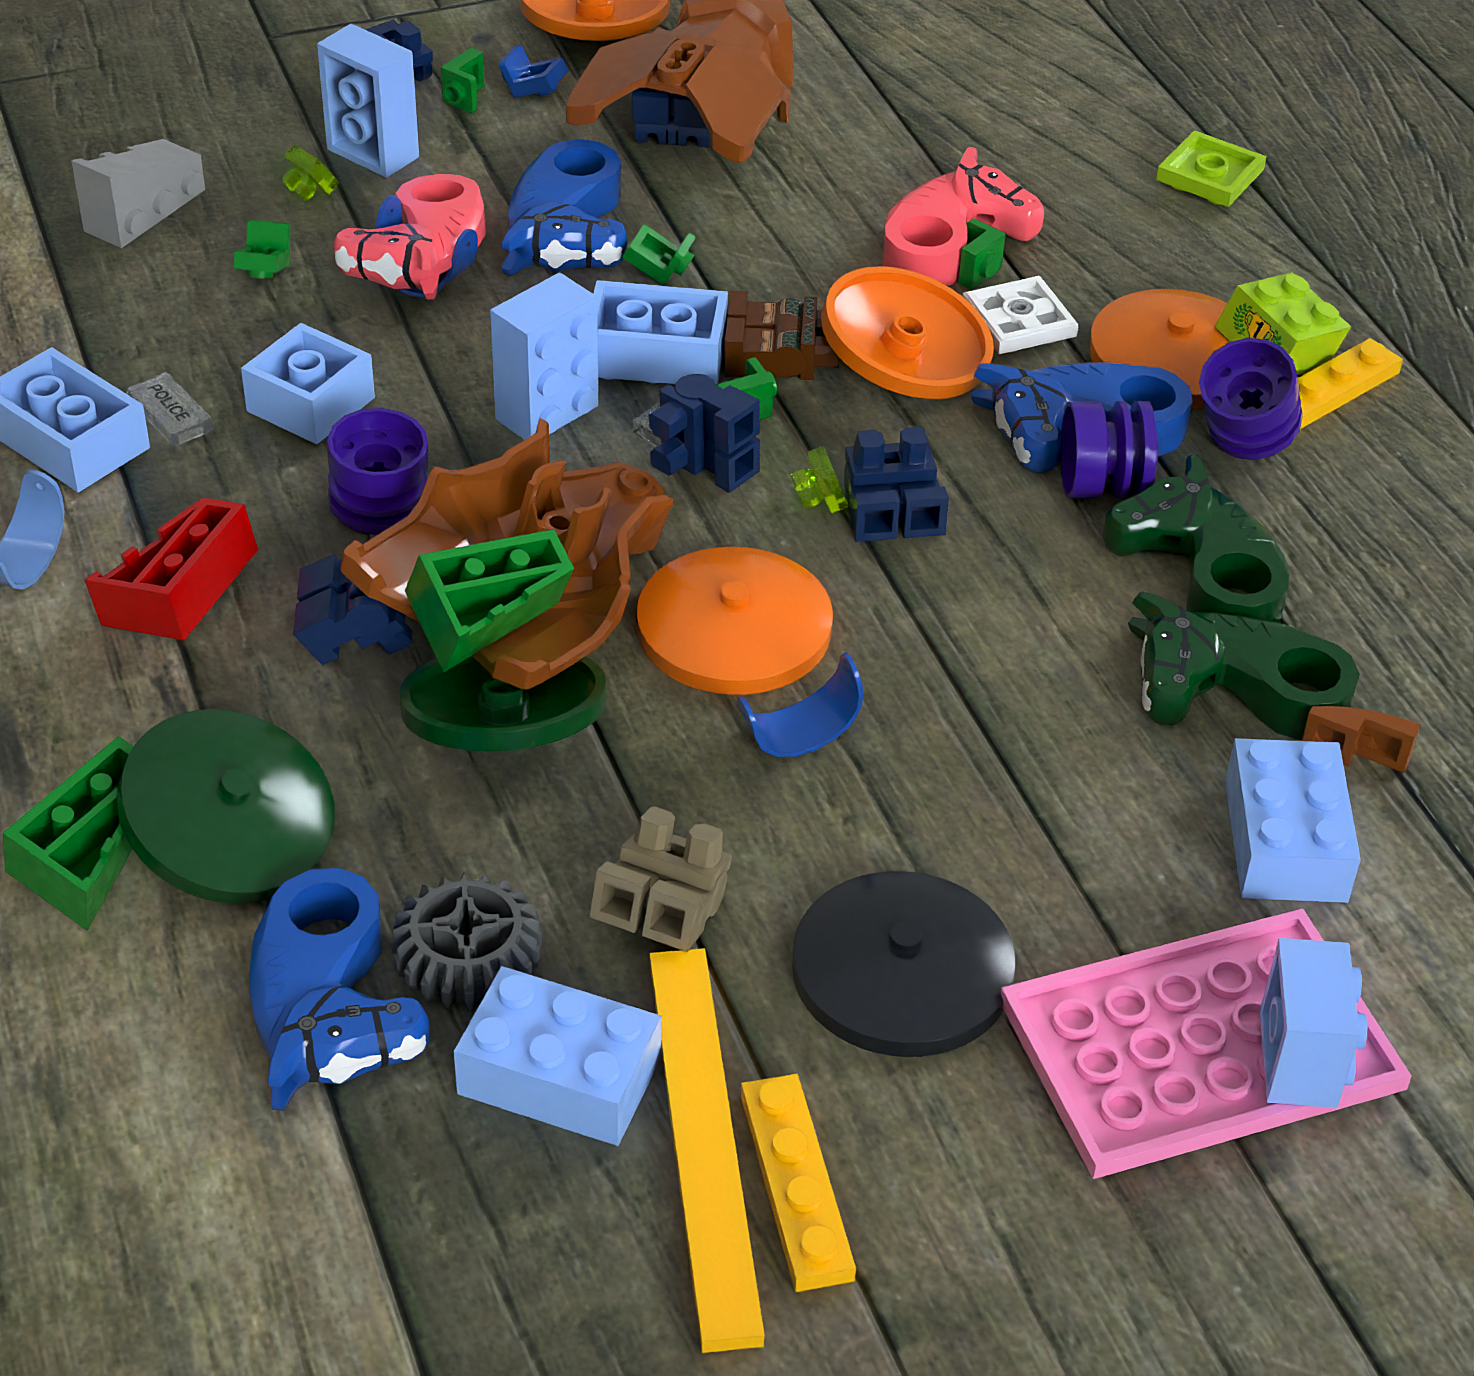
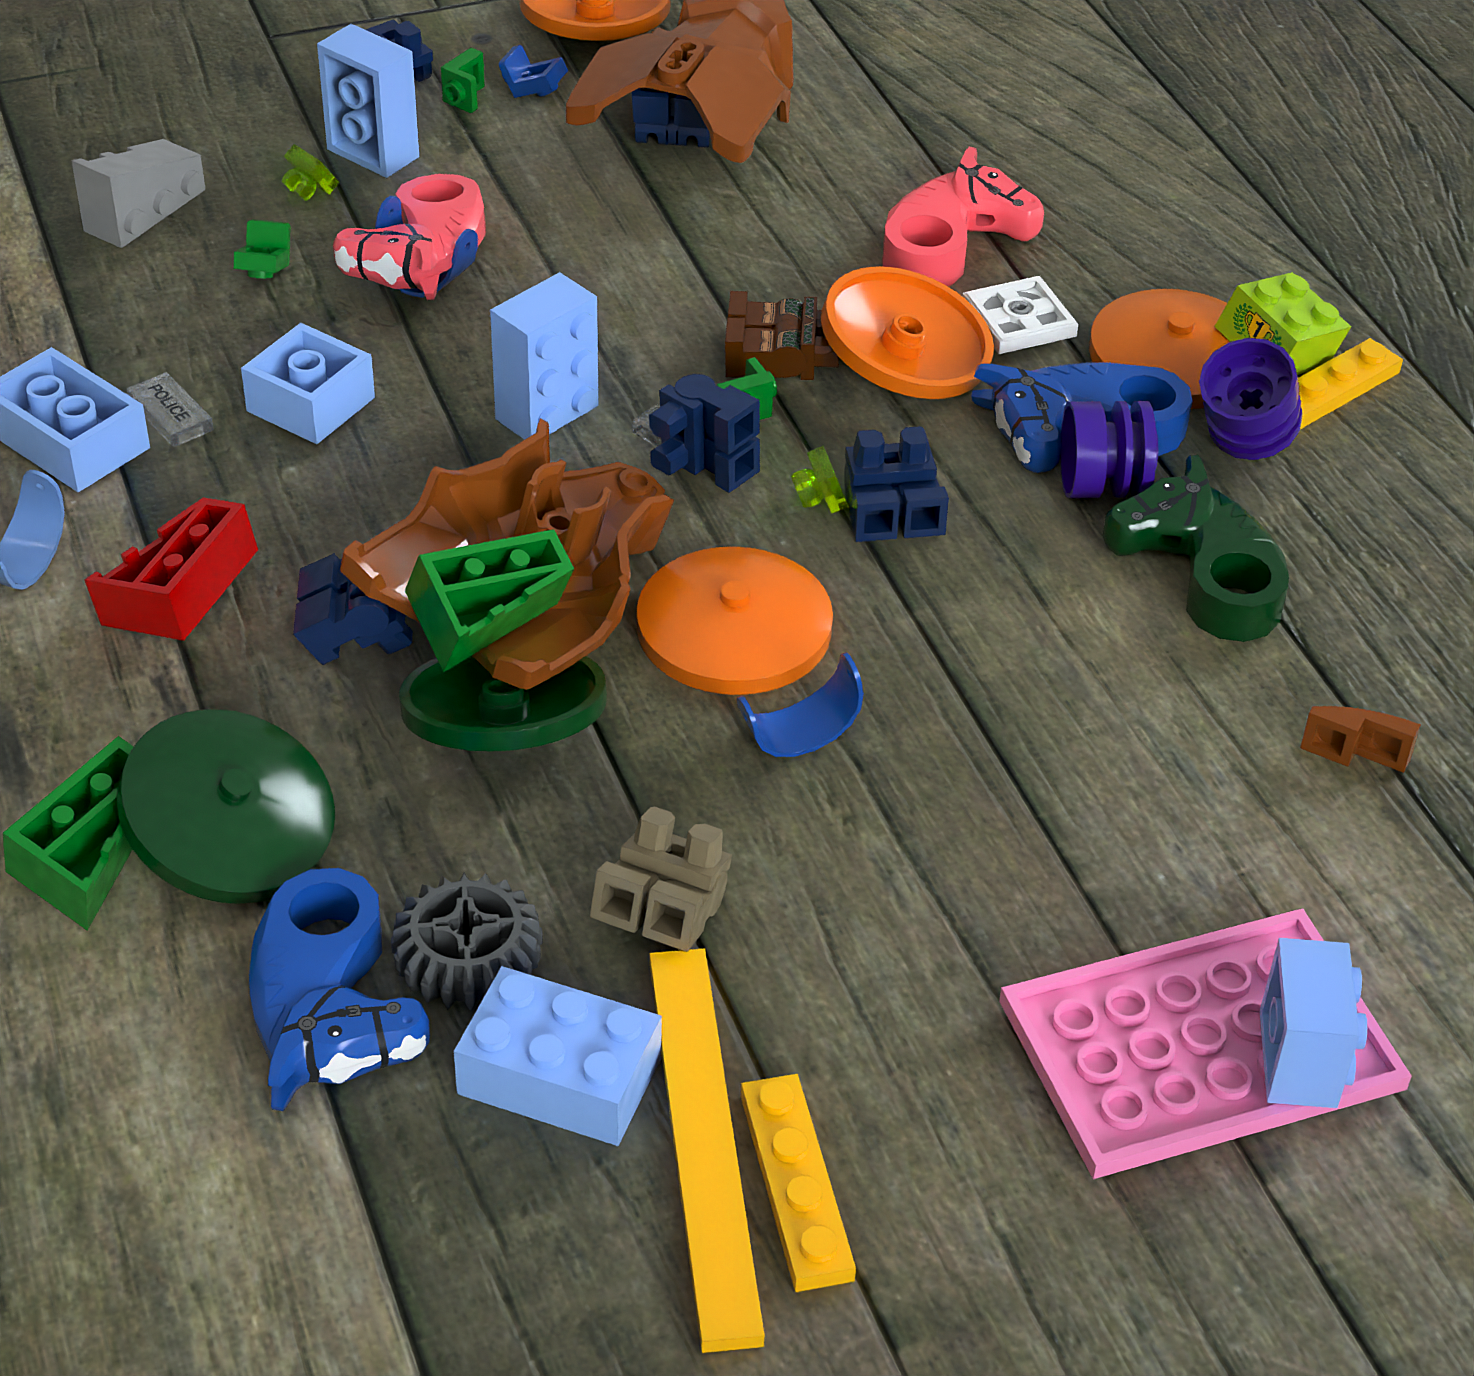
(376, 468): dark purple wheel -> none
(558, 208): blue animal -> none
(658, 255): green bracket -> none
(659, 331): light blue brick -> none
(903, 963): black dish -> none
(981, 255): green bracket -> none
(1211, 168): lime plate -> none
(1249, 655): dark green animal -> none
(1291, 820): light blue brick -> none

